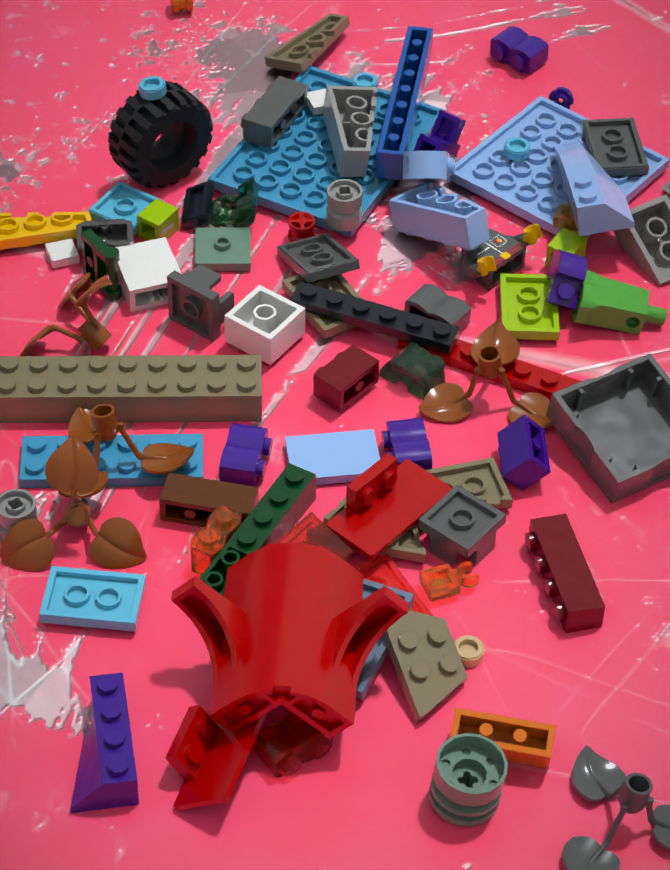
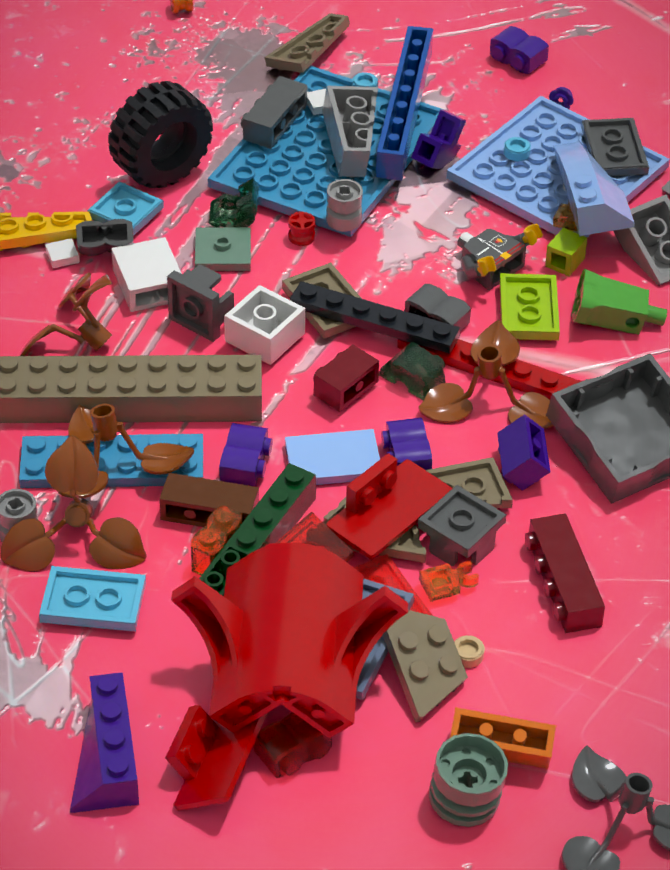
(99, 261): plate -> none
(152, 88): medium azure tile -> none
(158, 221): brick -> none
(197, 205): black tile -> none
(317, 257): dark grey tile -> none
(427, 166): light blue brick -> none
(439, 217): light blue wedge -> none
(566, 276): dark purple brick -> none

